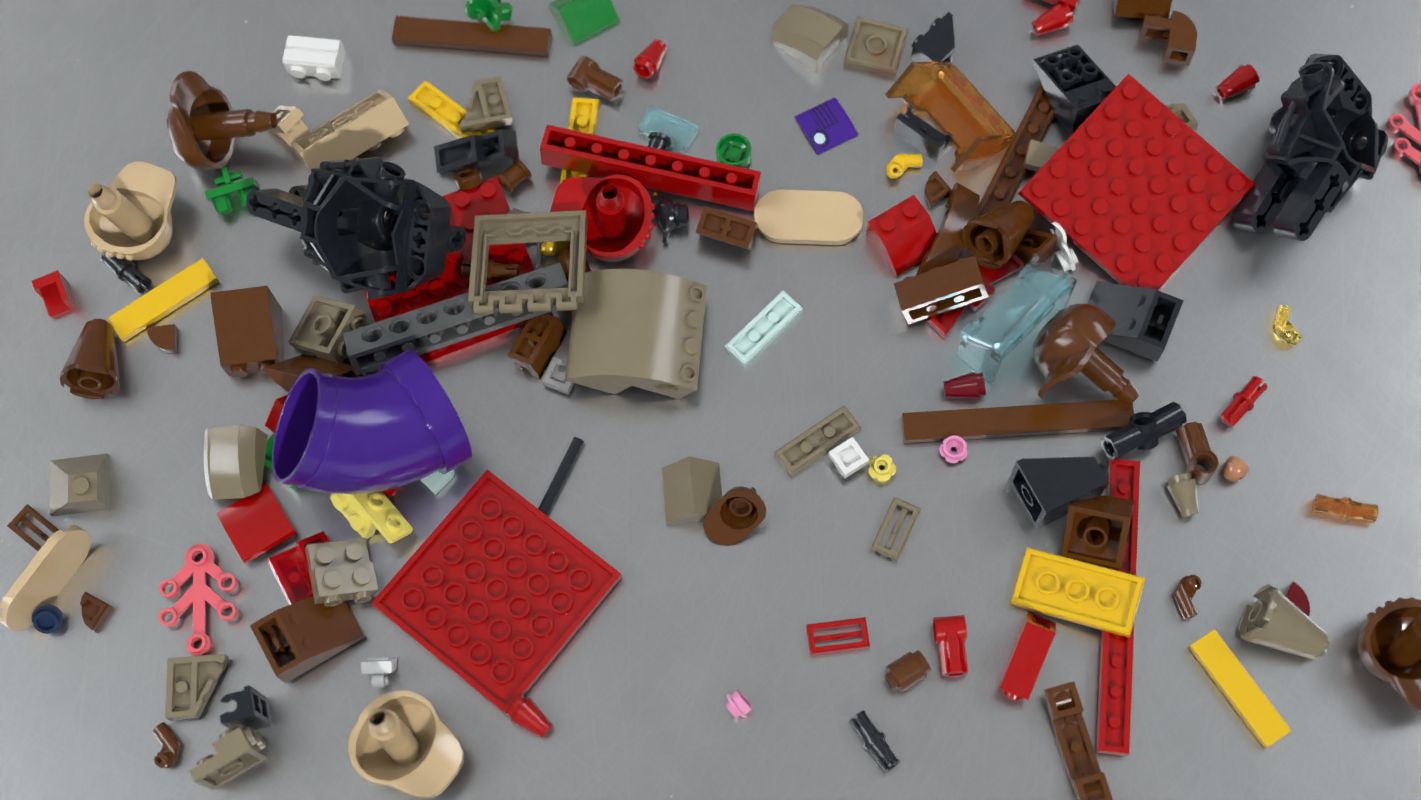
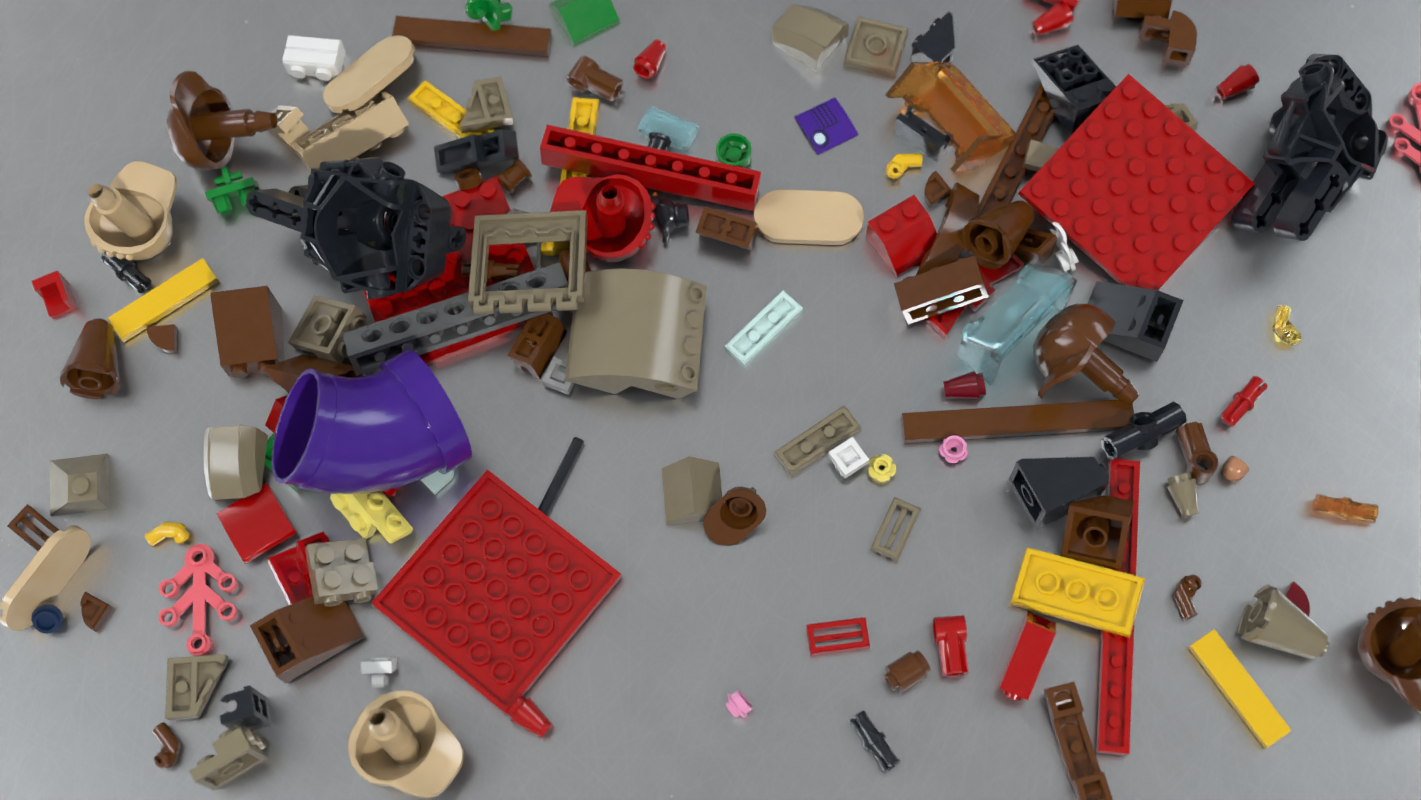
(167, 529): none -> yellow arm
(369, 74): none -> tan tile

